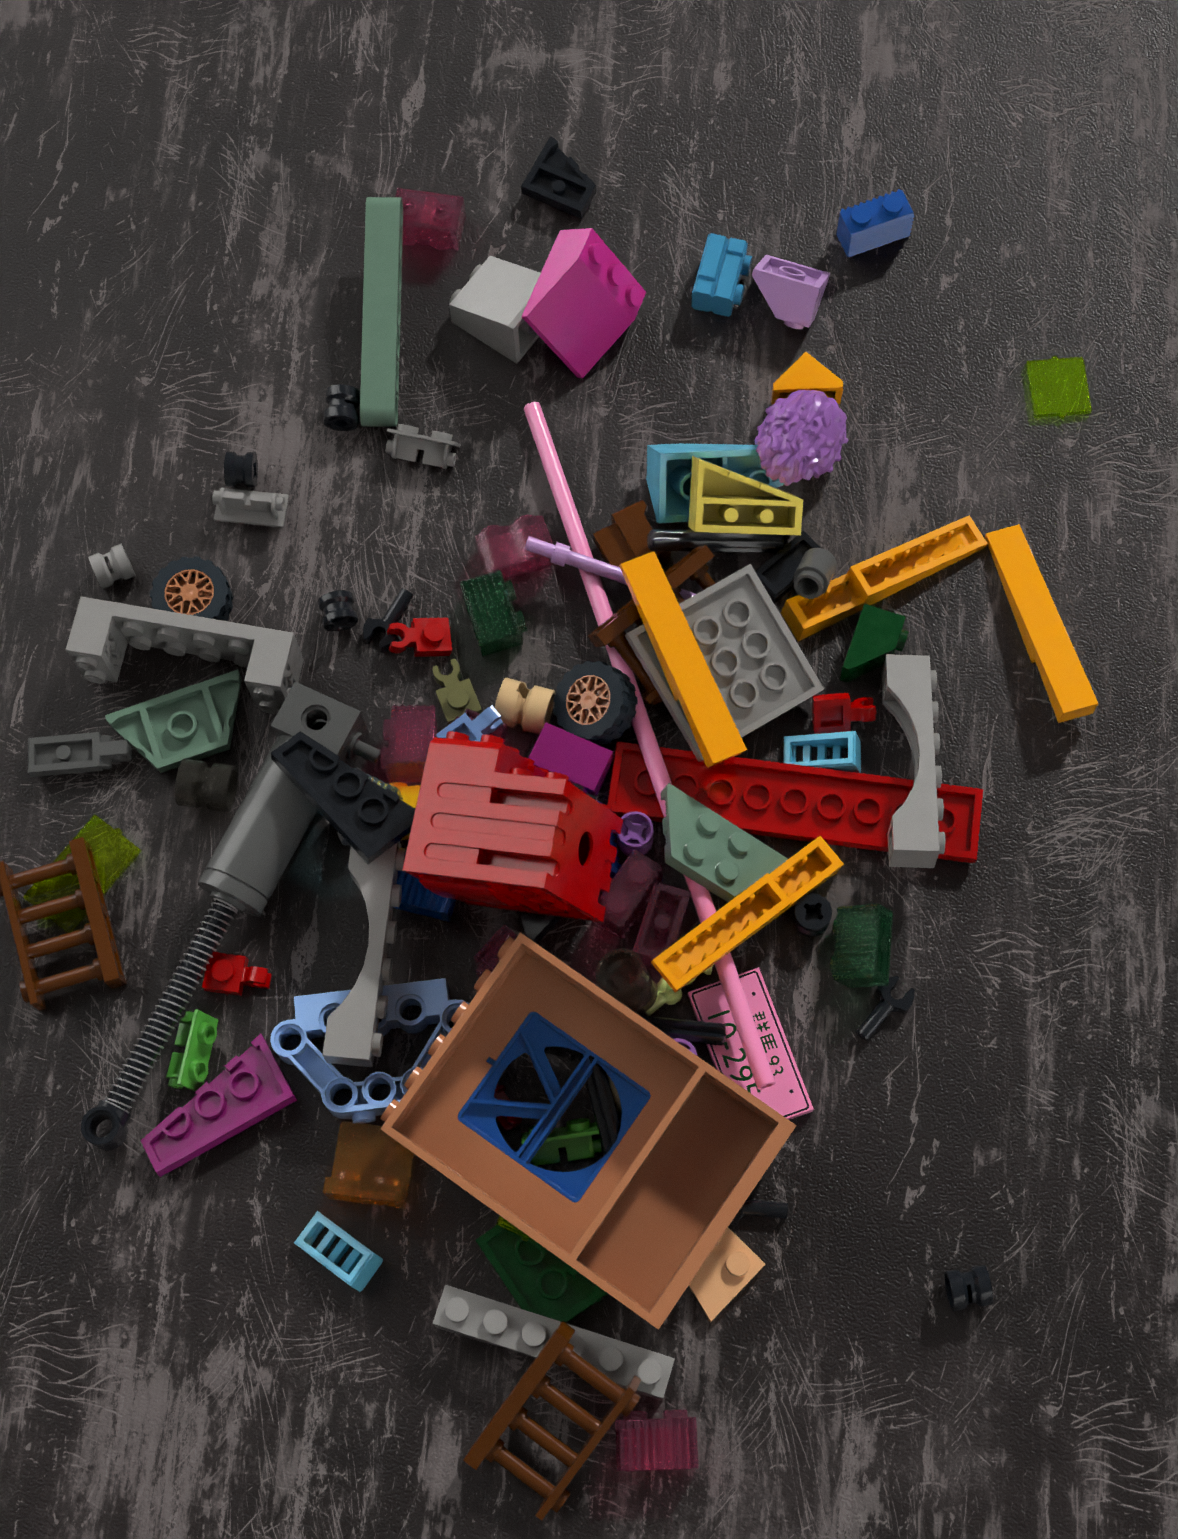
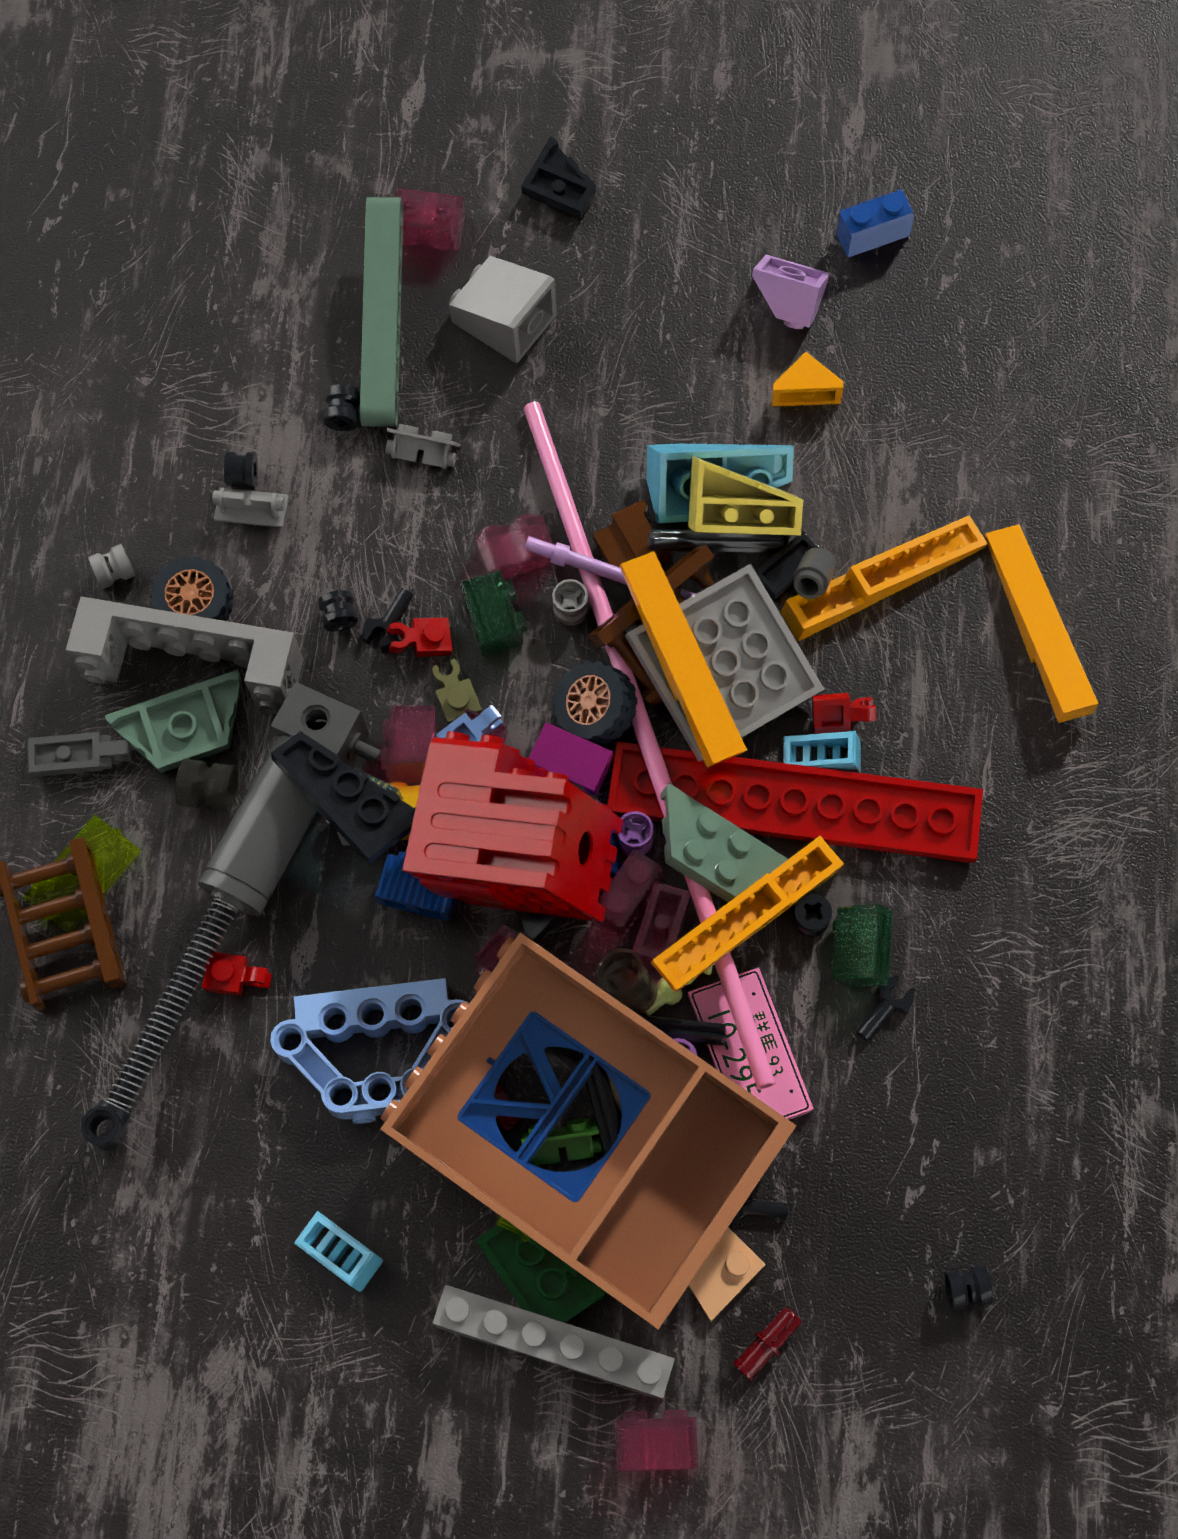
(197, 1034): bright green hinge -> none
(232, 1102): magenta wing -> none
(353, 1025): light grey arch -> none
(369, 1167): clear orange bracket -> none
(514, 1416): reddish brown fence -> none
(524, 706): tan wheel -> none
(570, 594): none -> light grey wheel
(582, 299): dark pink slope -> none
(720, 275): dark azure brick -> none
(767, 1343): none -> dark red axle
(801, 436): medium lavender hair -> none
(875, 635): dark green slope -> none
(914, 827): light grey arch -> none
(1058, 387): clear neon green piece -> none

